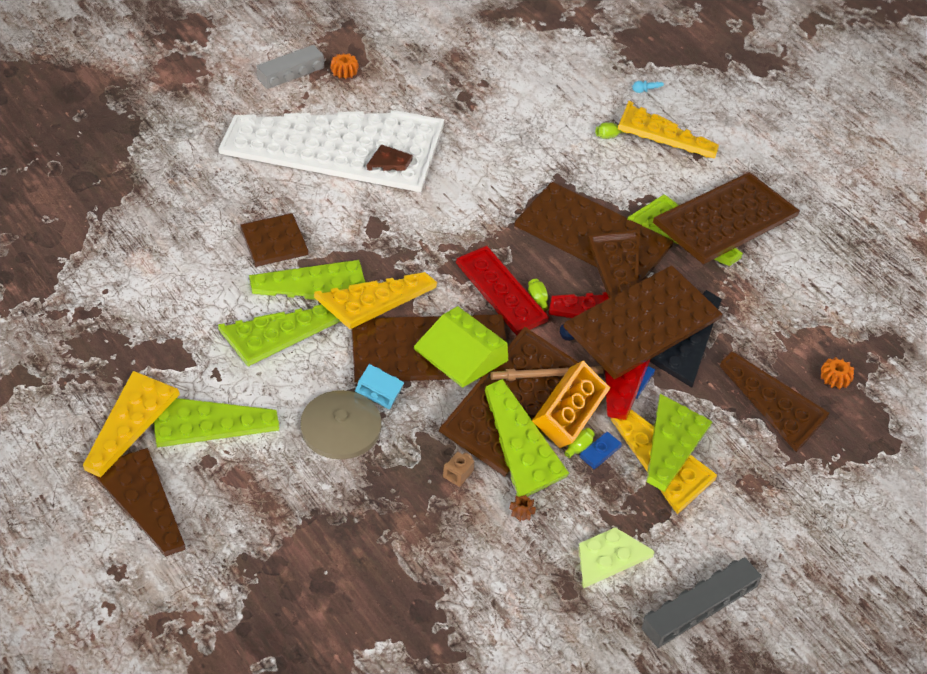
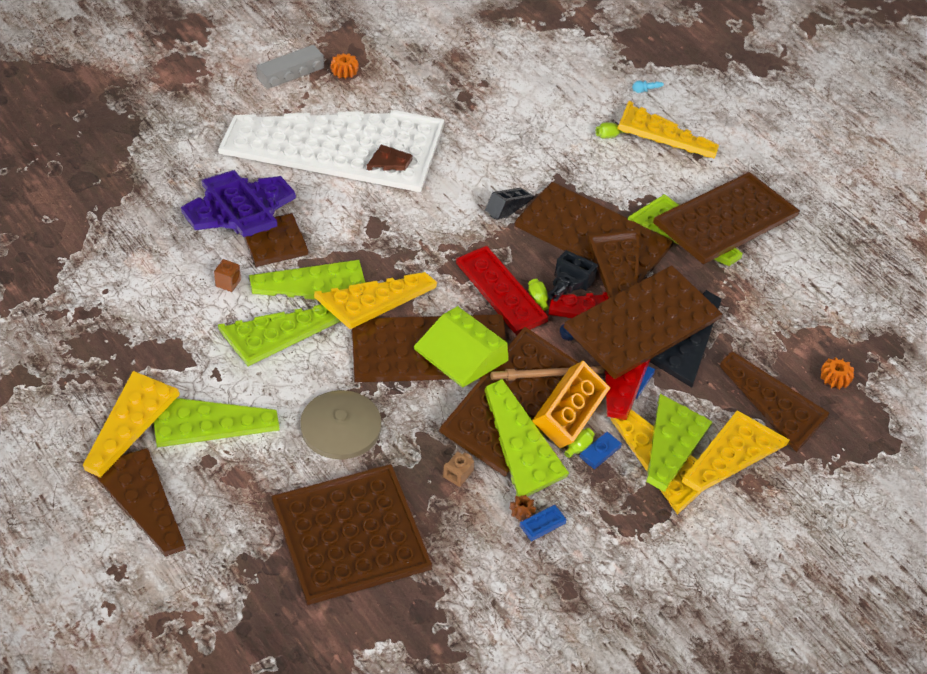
(227, 275): none -> dark orange brick
(238, 204): none -> dark purple plate
(350, 534): none -> reddish brown plate
(379, 386): medium azure brick -> none
(507, 202): none -> black slope
(543, 522): none -> blue plate
(572, 274): none -> black brick
(609, 555): yellowish green wing -> none
(700, 602): dark grey brick -> none
(732, 450): none -> yellow wing

